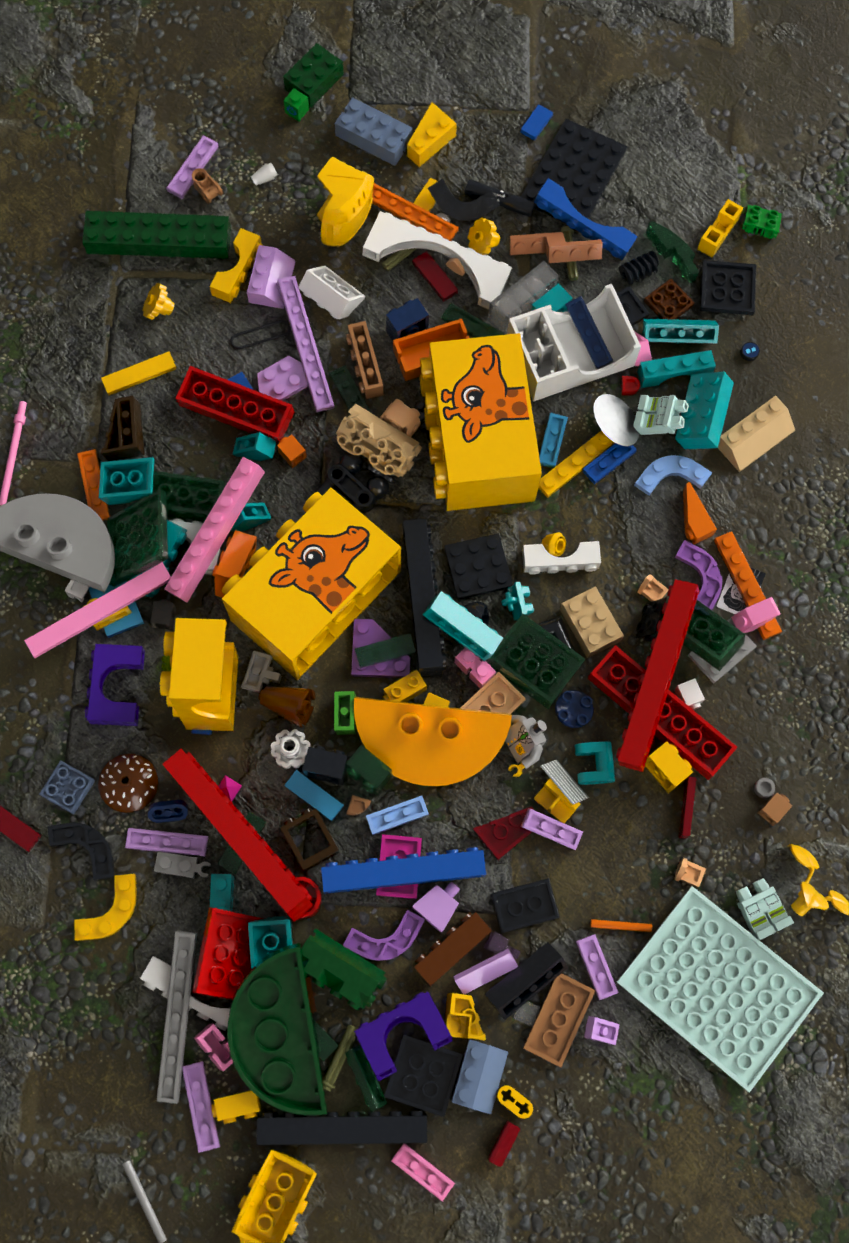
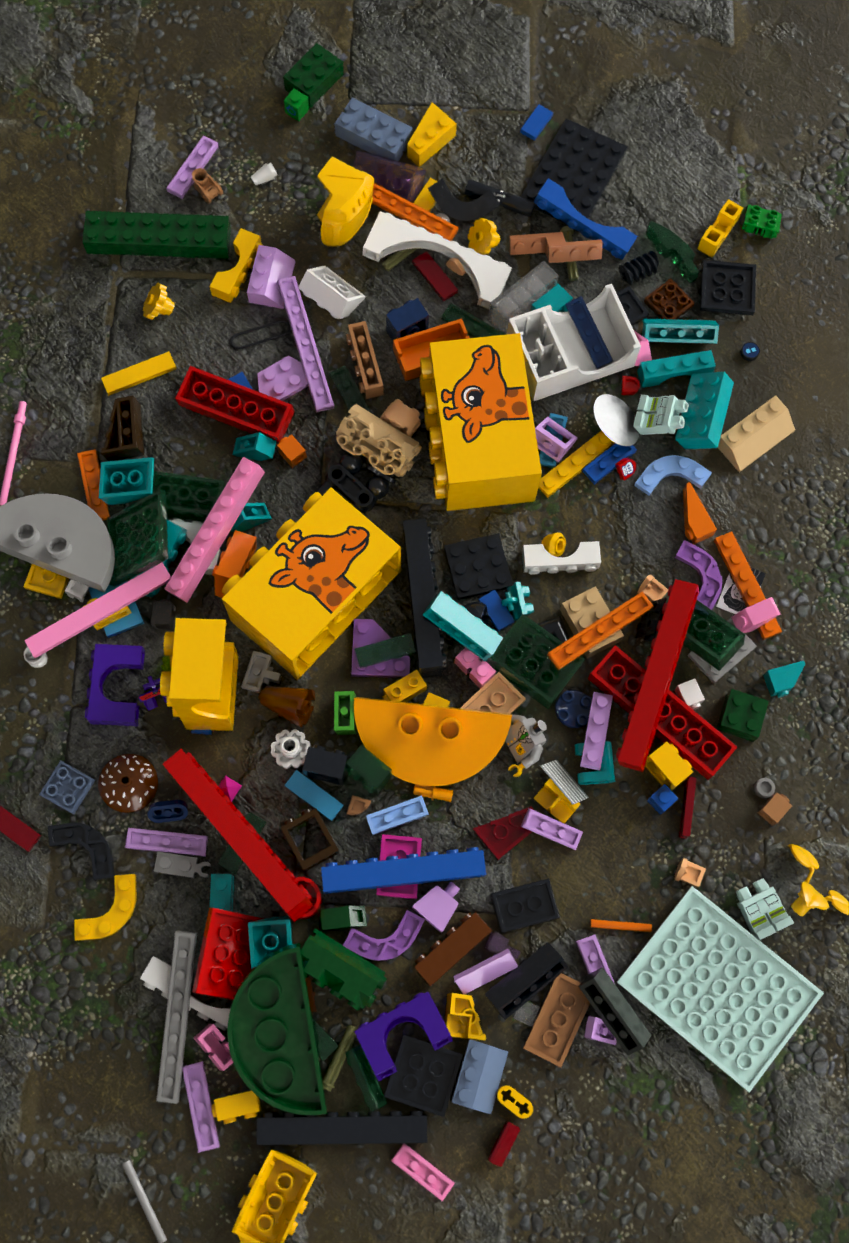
(35, 662): none -> white wheel
(45, 582): none -> yellow plate
(149, 697): none -> dark purple hips
(342, 917): none -> dark green slope
(392, 175): none -> wedge
(433, 792): none -> light orange axle
(497, 613): none -> blue tile
(549, 443): none -> lavender tile
(596, 731): none -> lavender plate
(600, 630): none -> orange tile
(615, 1011): none -> pearl dark grey brick
(626, 468): none -> red tile
(662, 799): none -> blue brick
(742, 715): none -> dark green brick
(783, 679): none -> teal slope

